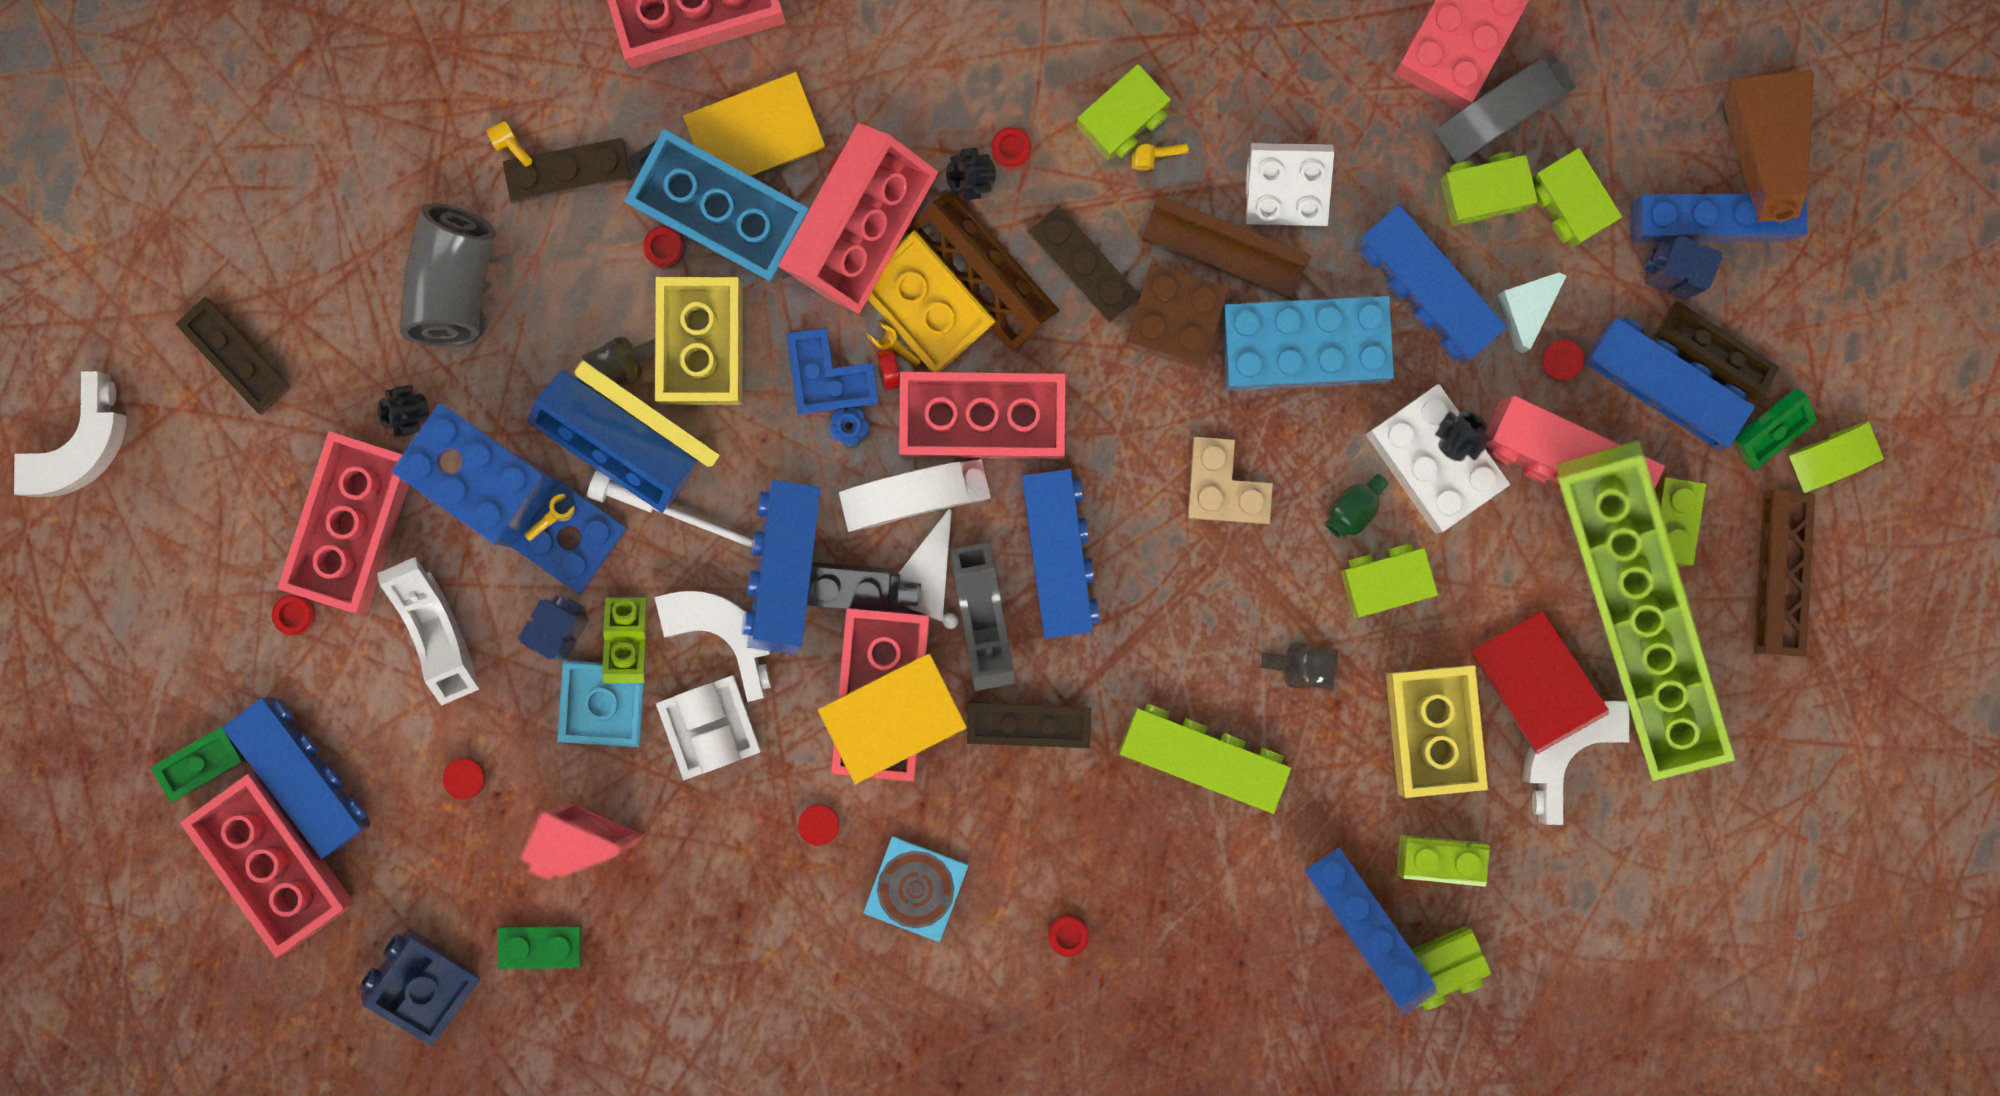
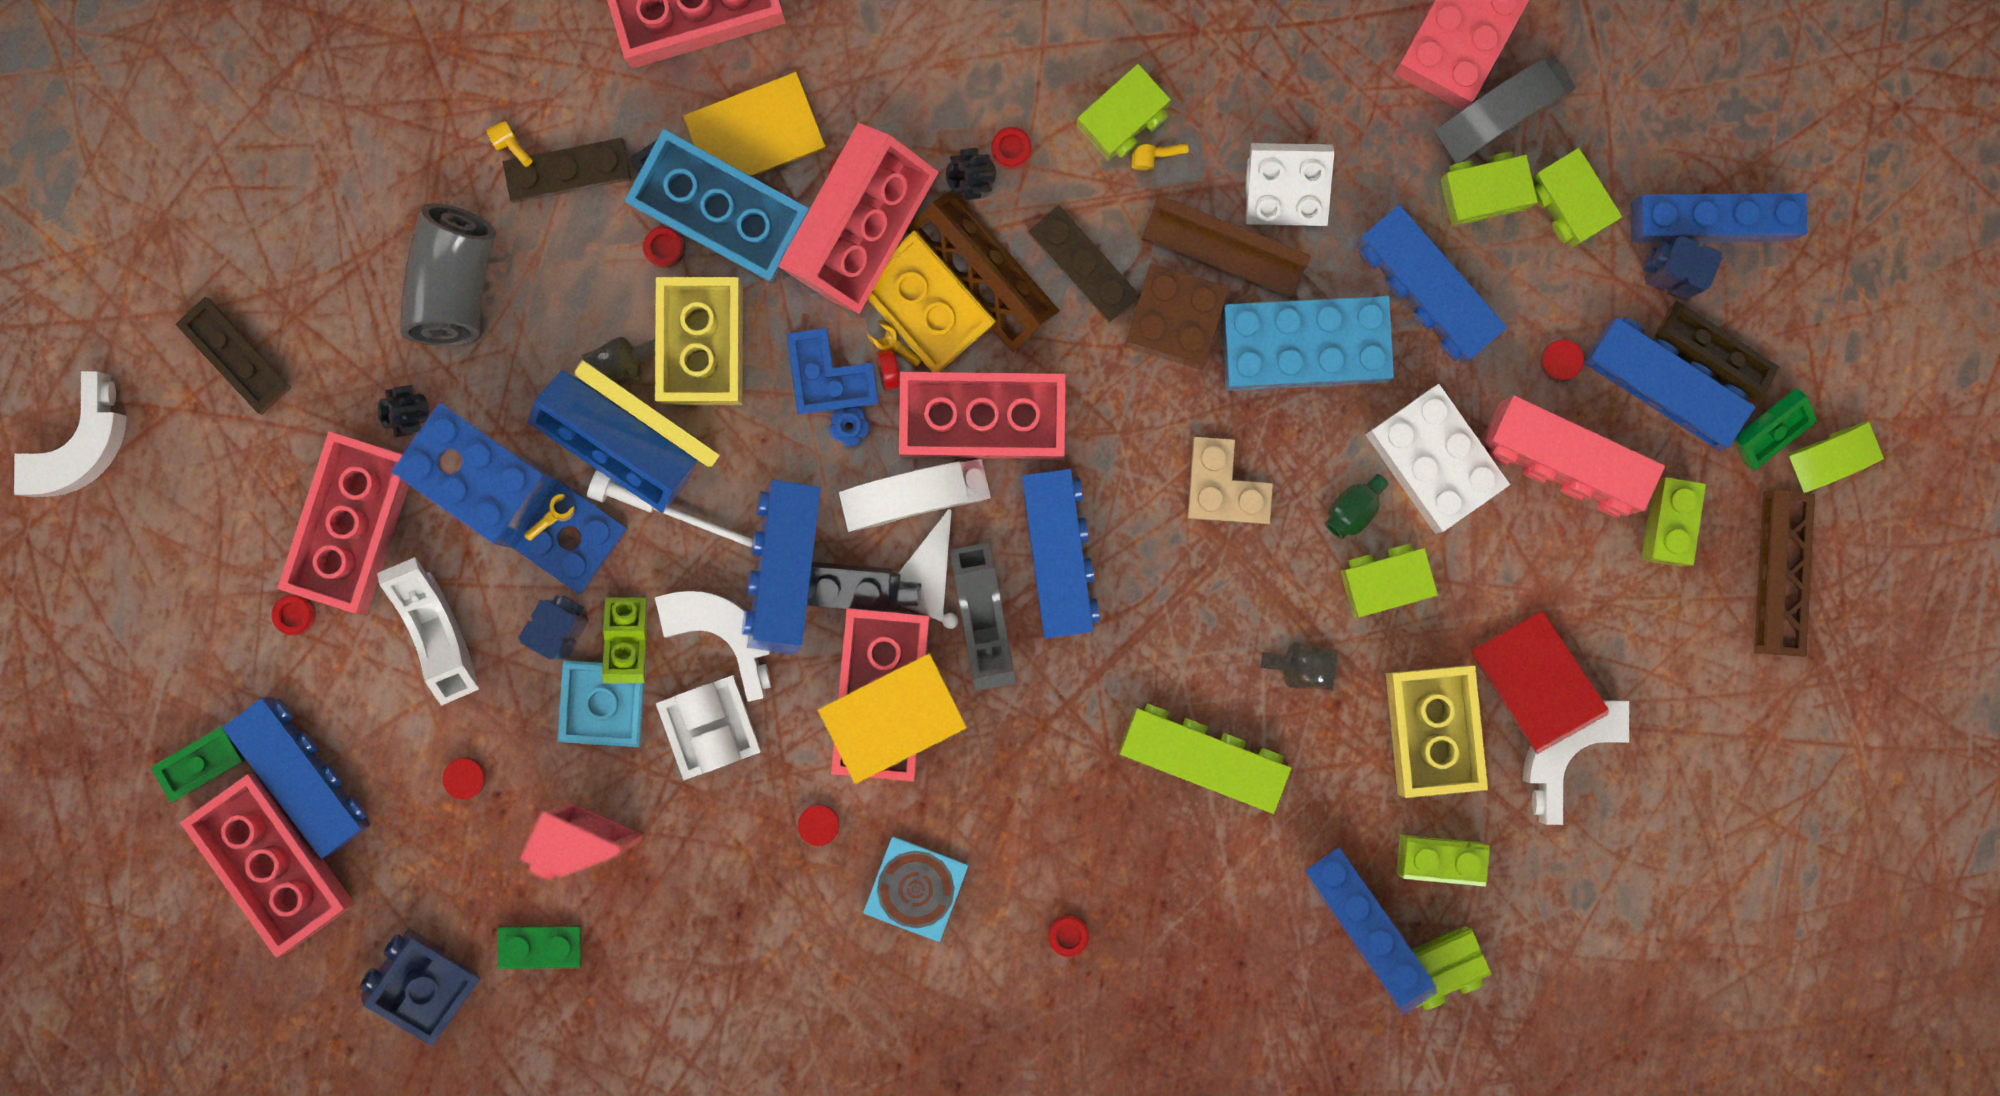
(1029, 725): dark brown plate -> none
(1462, 435): black gear -> none
(1527, 308): light aqua slope -> none
(1645, 610): lime brick -> none
(1772, 138): dark orange slope -> none

